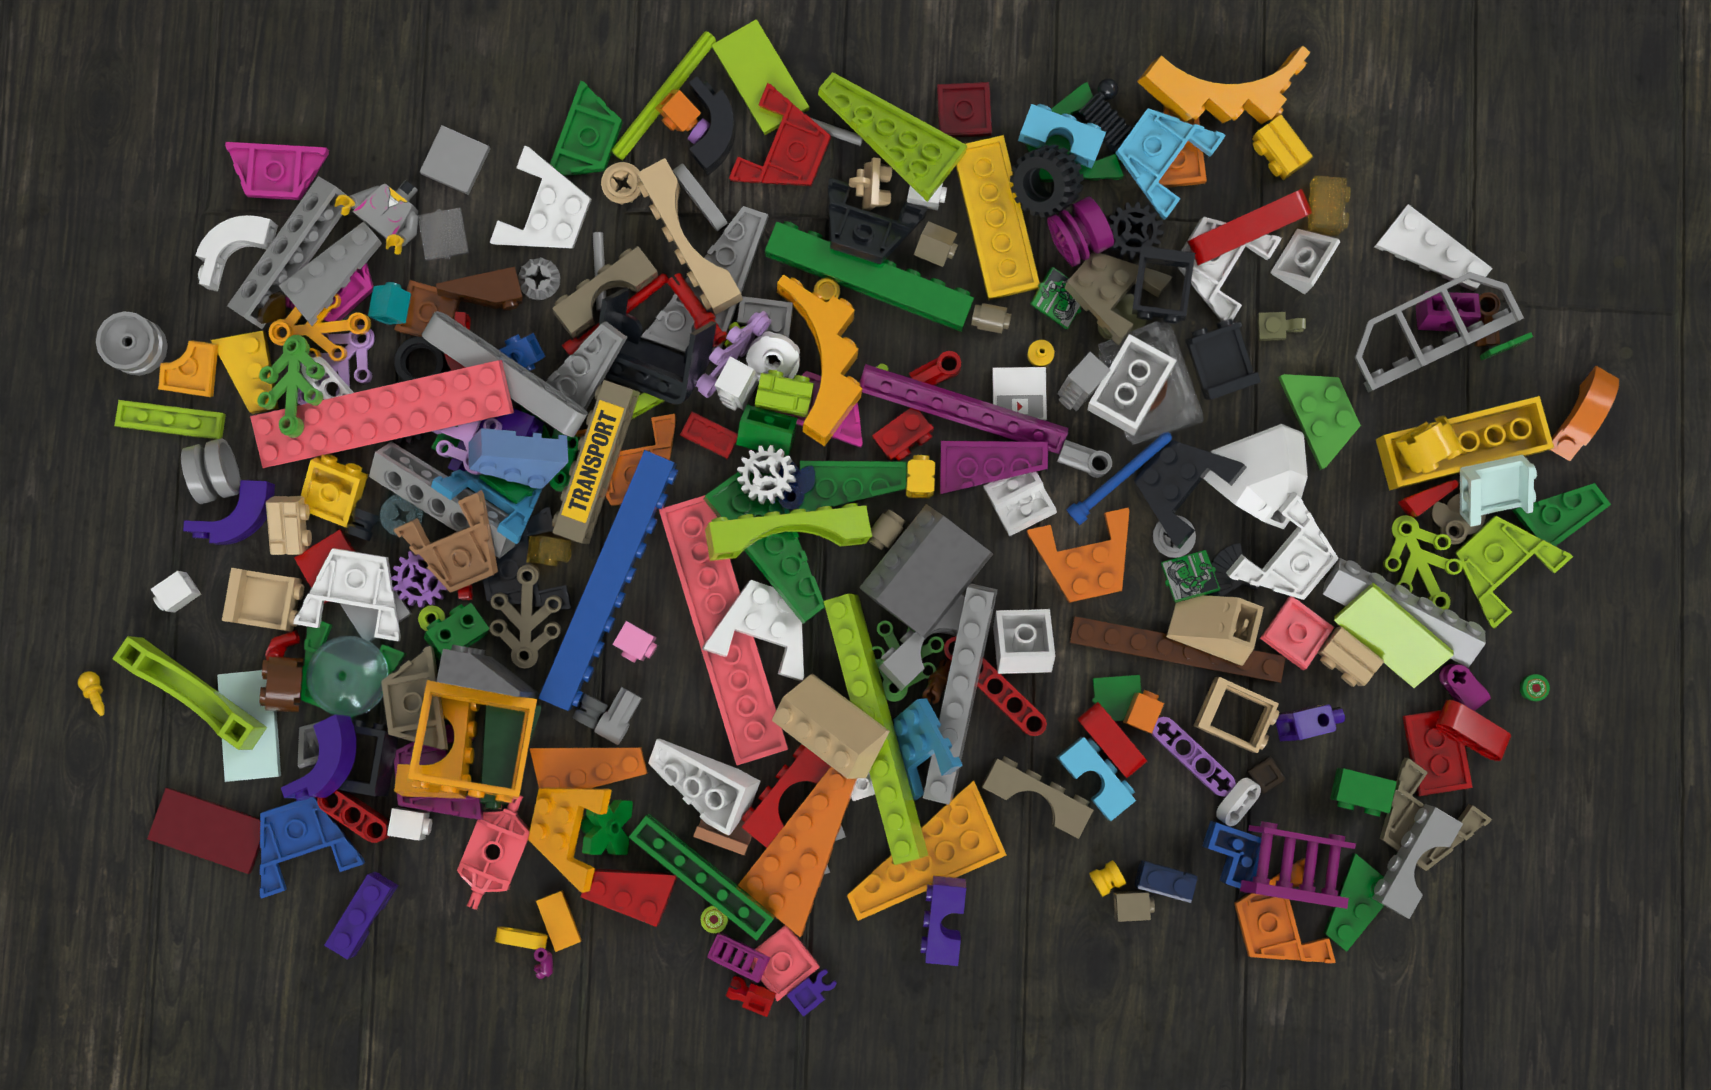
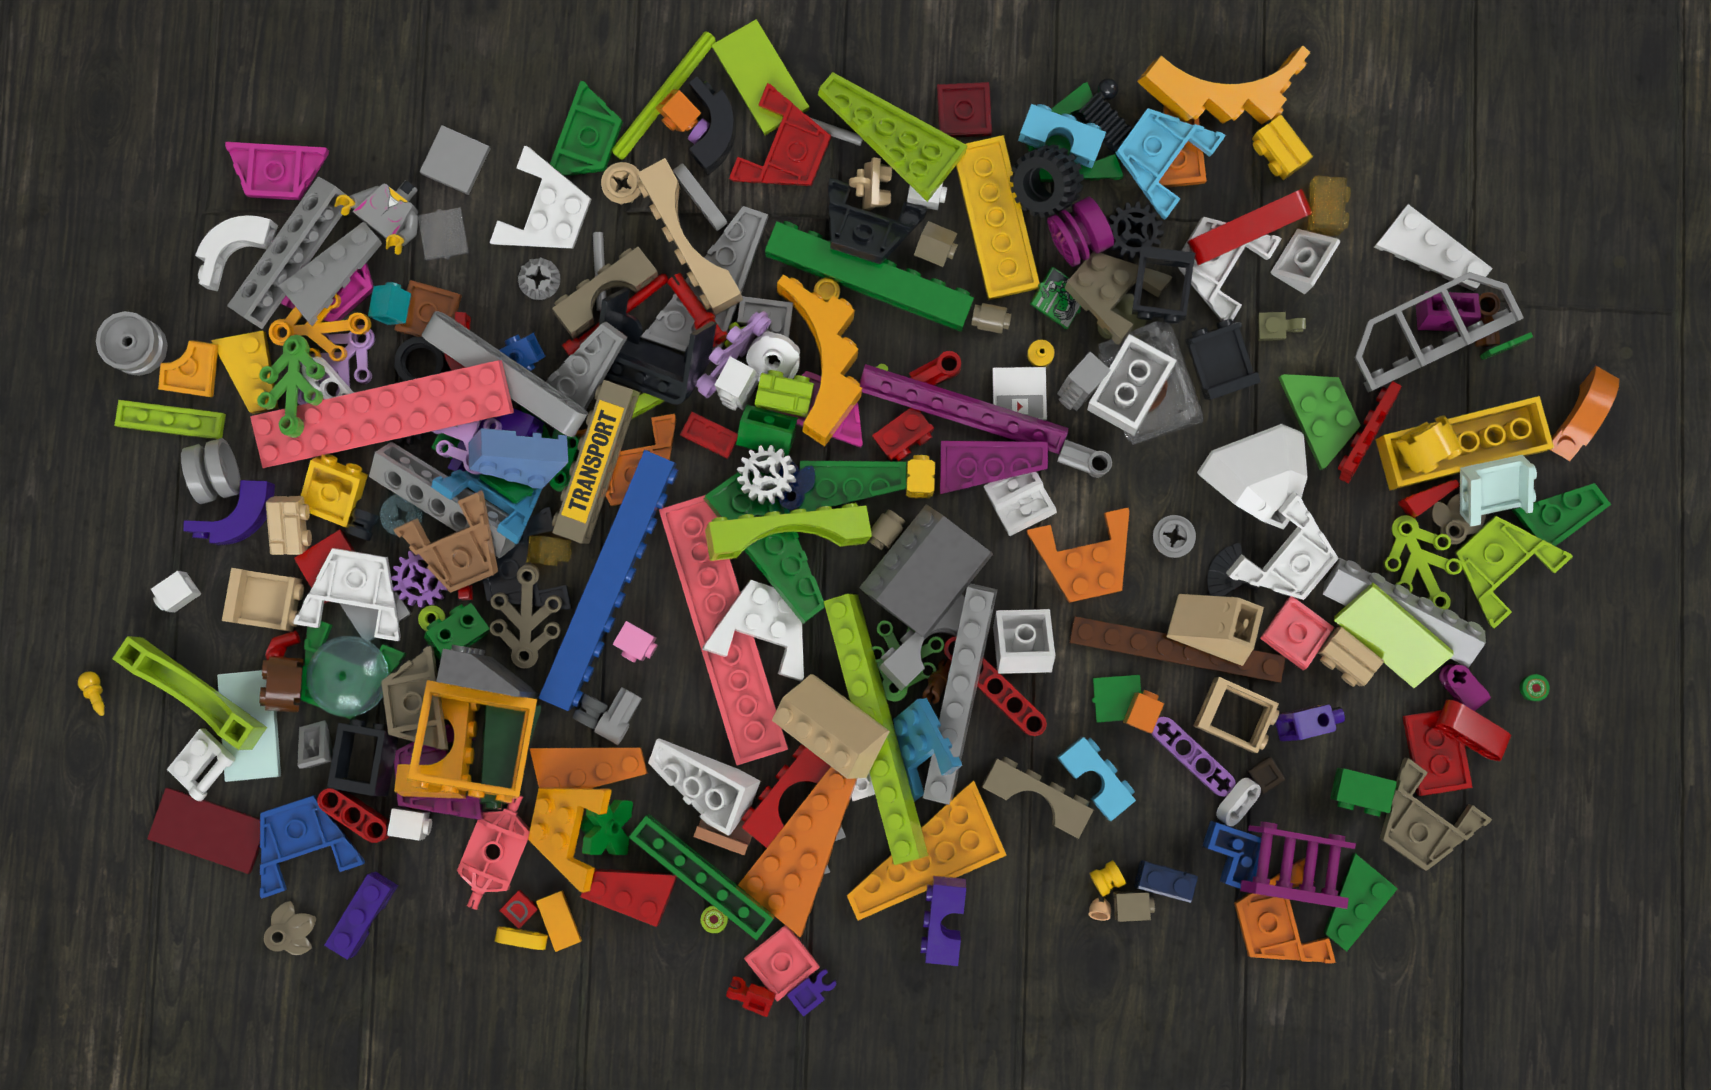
(195, 759): none -> white plate
(273, 309): dark brown tile -> none
(293, 928): none -> dark tan plate
(334, 763): dark purple arch -> none
(489, 289): reddish brown slope -> none
(519, 909): none -> red tile
(546, 960): magenta arm -> none
(723, 949): magenta slope -> none
(1081, 510): blue piece -> none
(1100, 910): none -> light nougat hinge
(1112, 739): red beam -> none
(1173, 477): black wing -> none
(1190, 576): piece -> none
(1373, 423): none -> red wing
(1398, 887): light grey arch -> none

